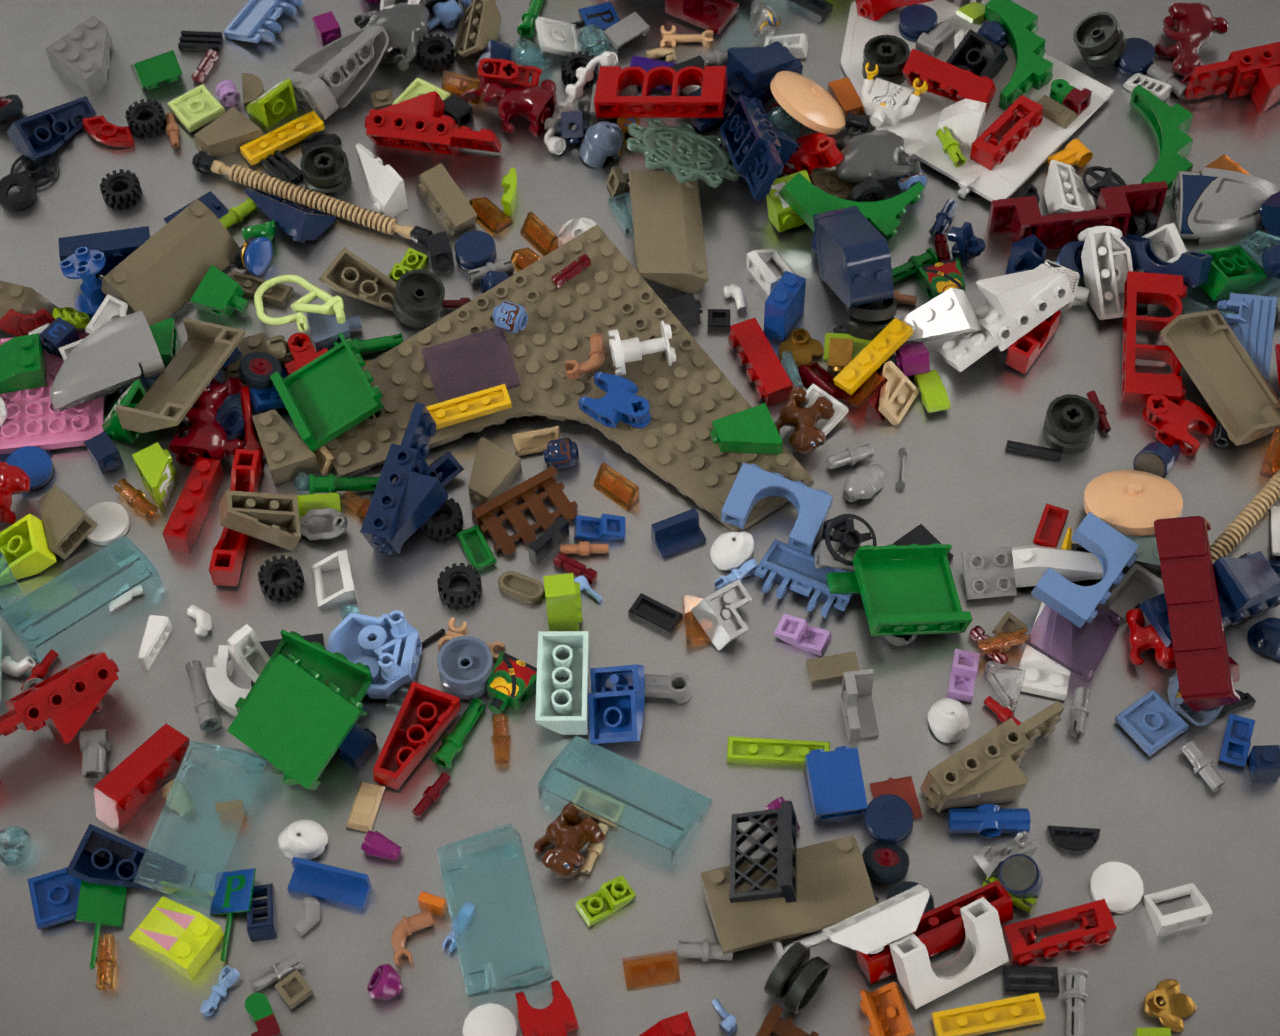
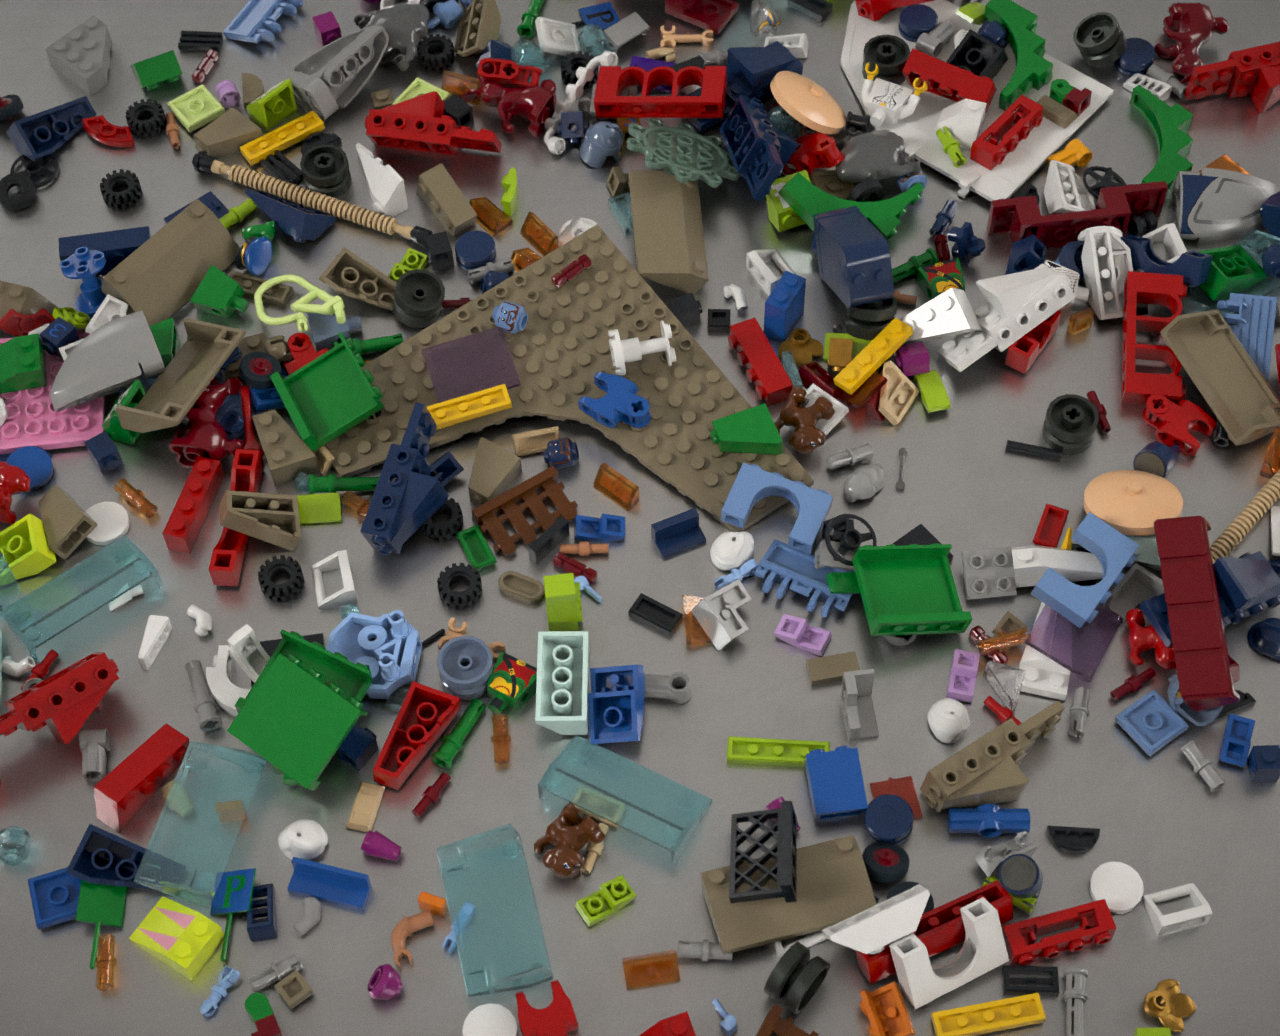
(157, 474): lime slope -> none
(323, 524): light grey arm -> none
(596, 359): nougat piece -> none
(846, 95): orange tile -> none
(1080, 321): none -> clear orange tile
(1132, 684): none -> dark red bar

